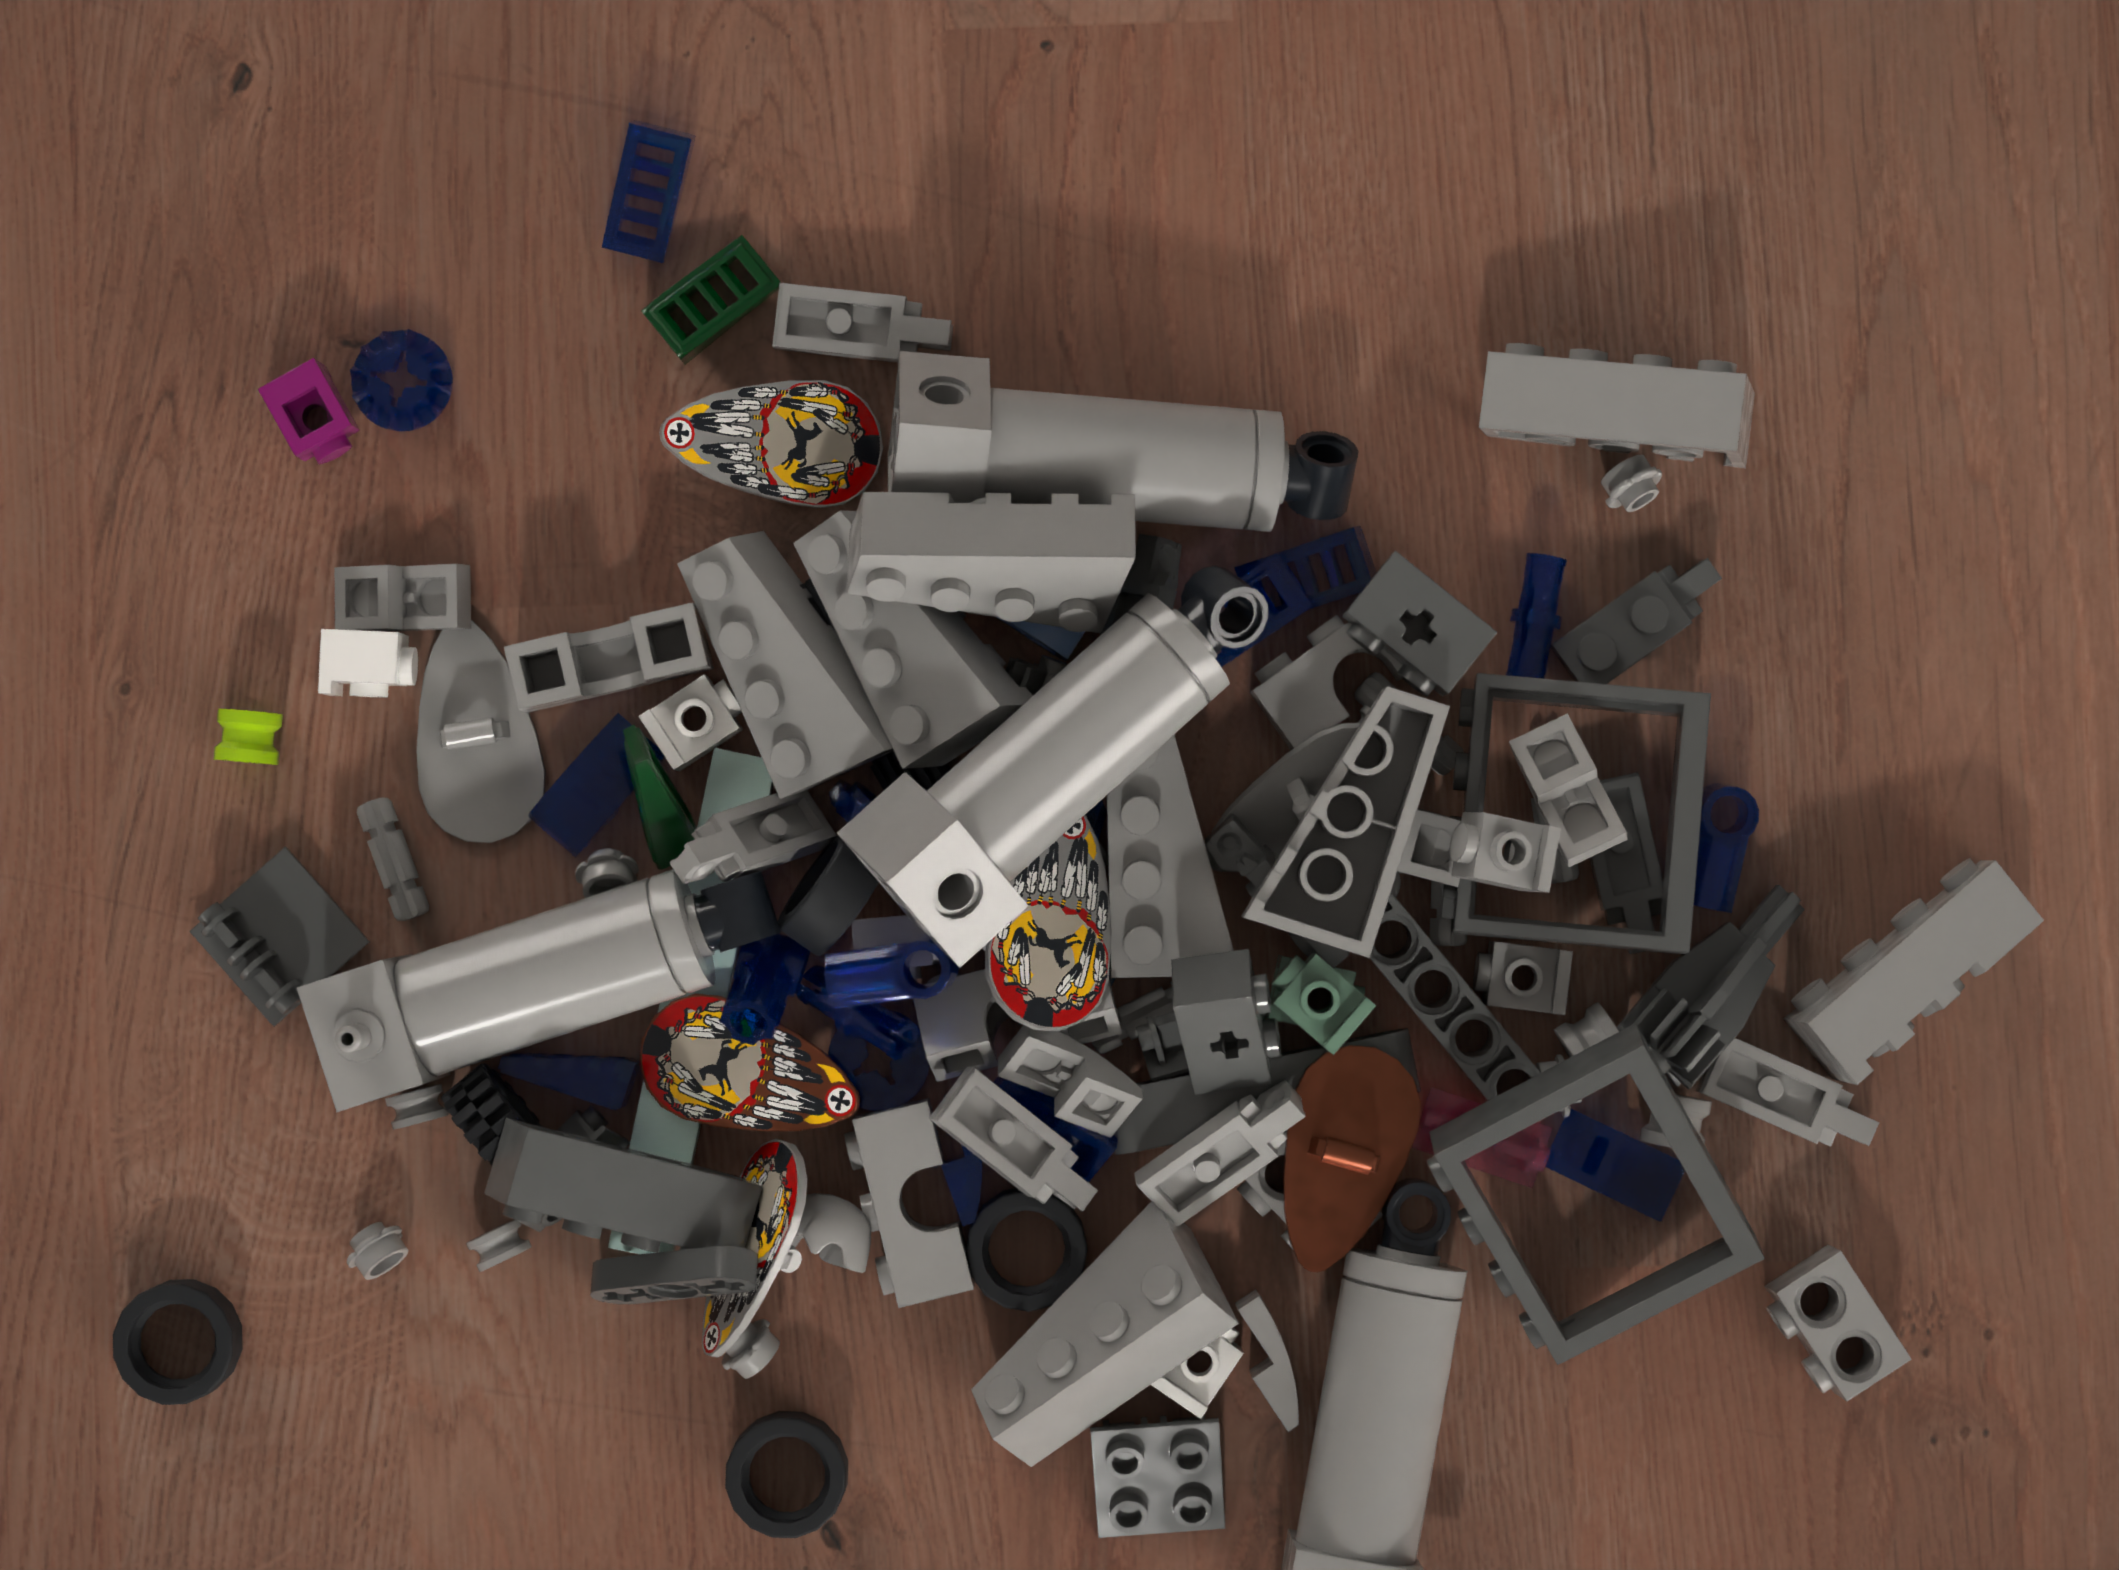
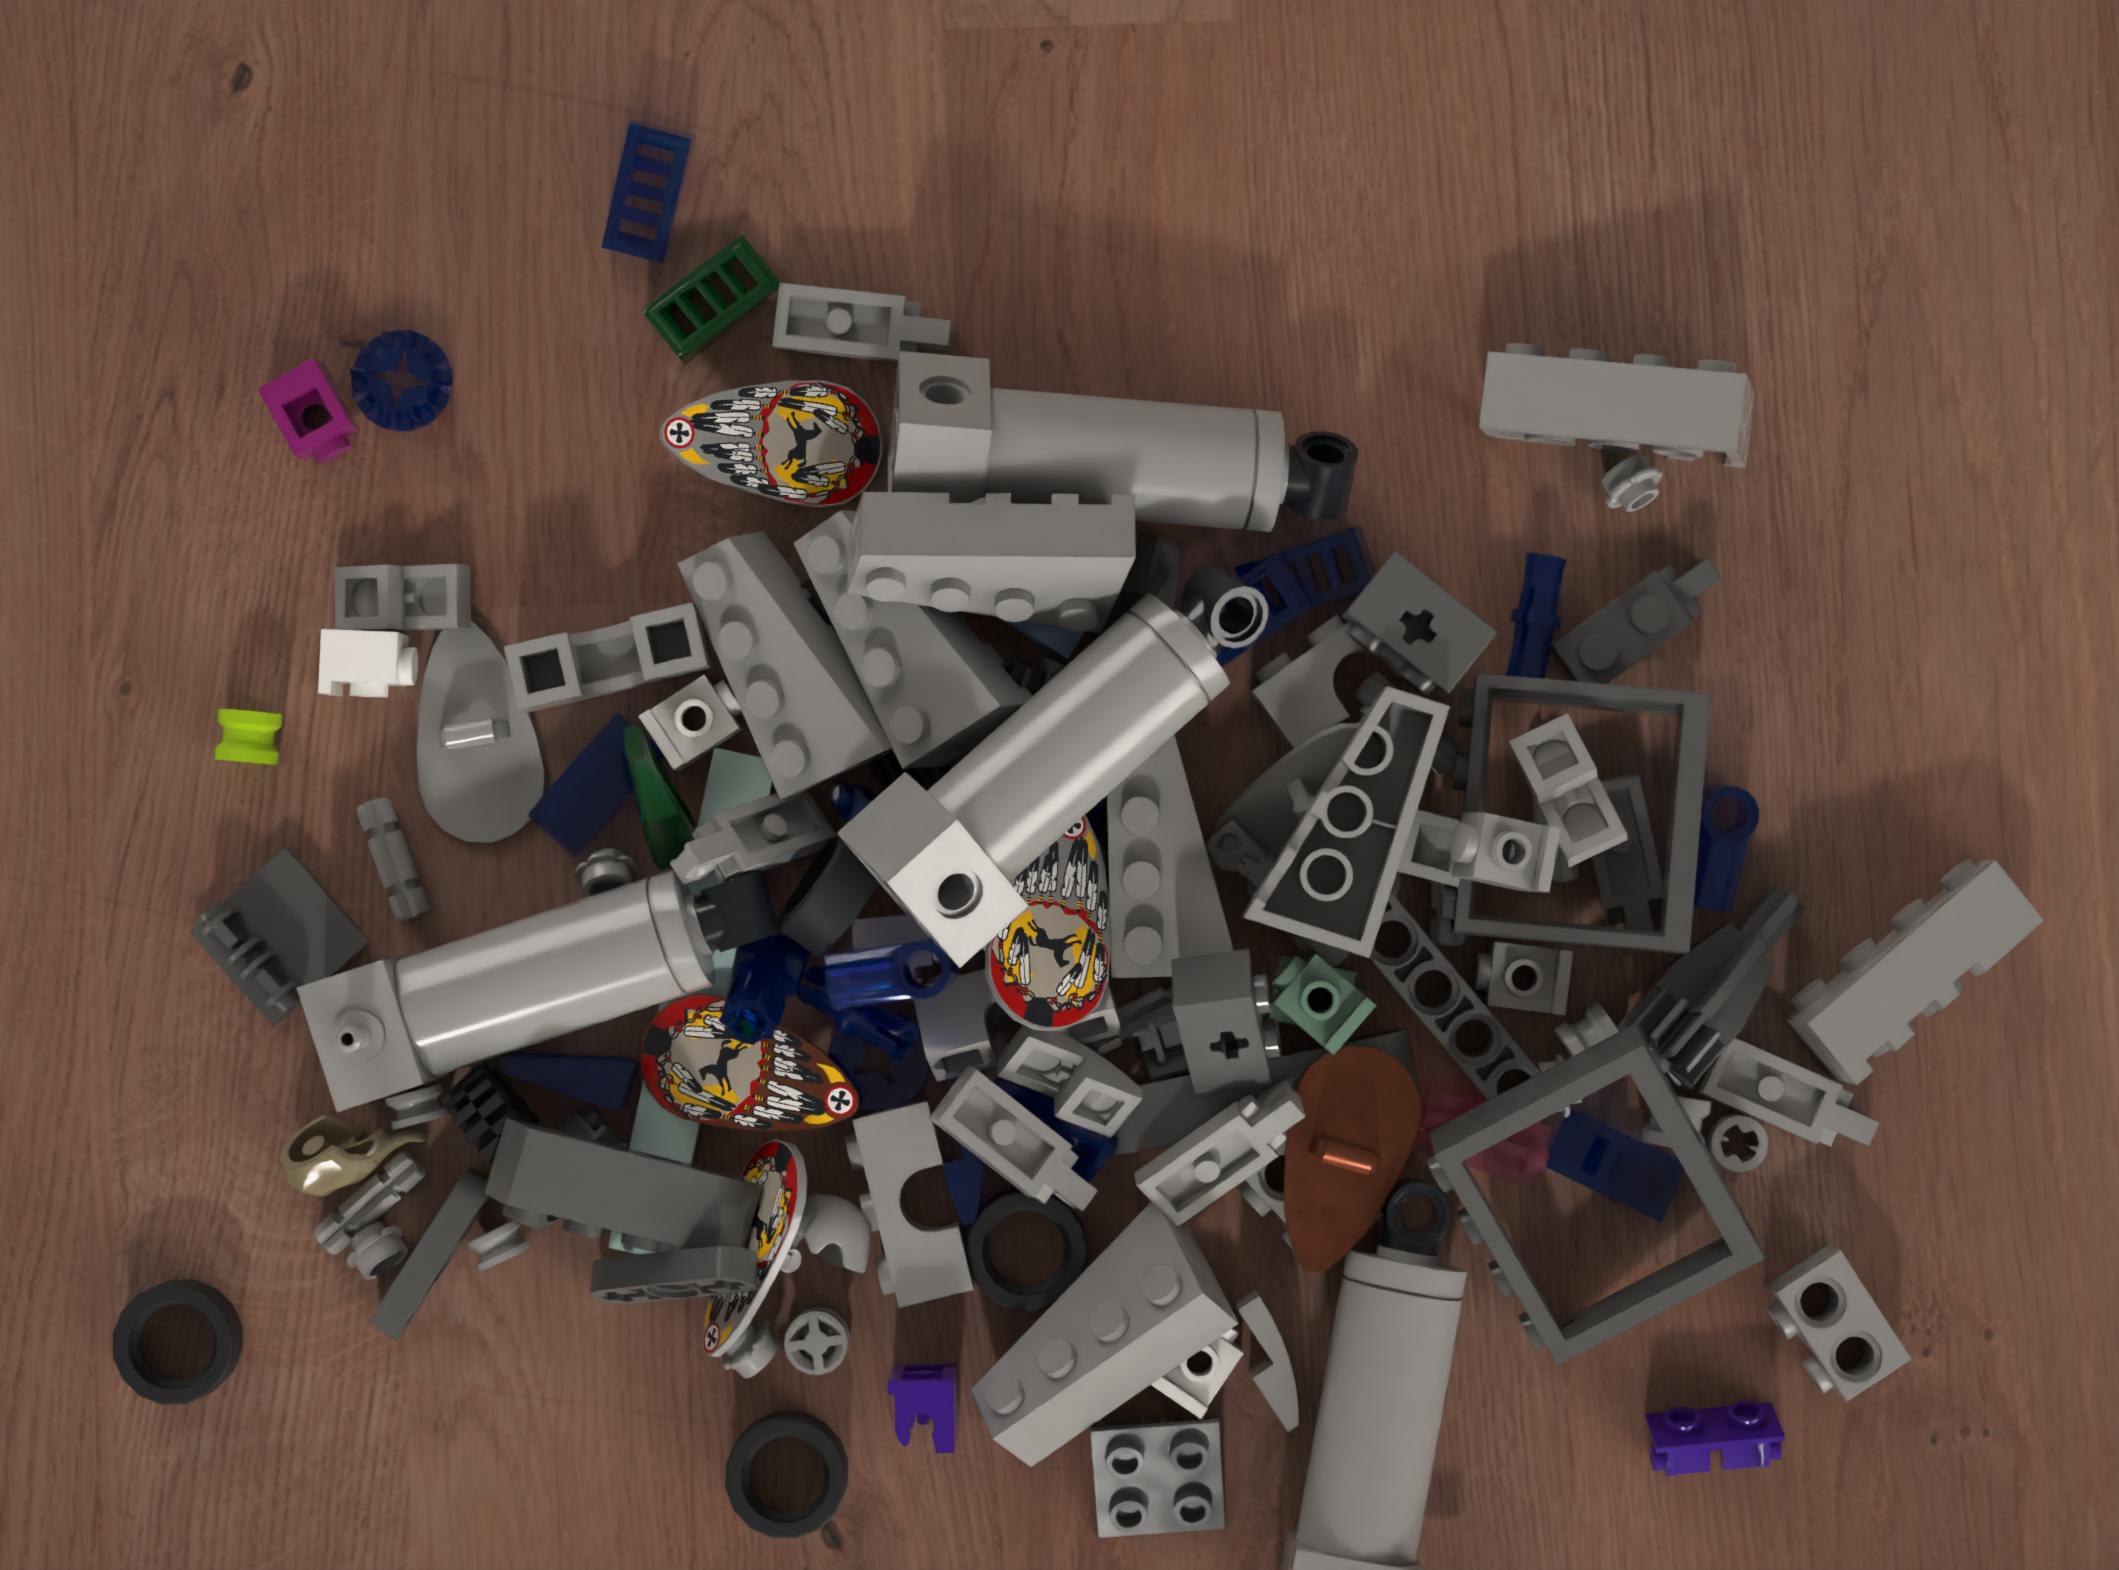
(330, 1157): none -> dark tan piece
(369, 1202): none -> light grey axle
(431, 1255): none -> dark grey beam
(808, 1352): none -> light grey wheel
(928, 1393): none -> dark purple hinge
(1742, 1124): none -> light grey bush
(1743, 1432): none -> dark purple hinge

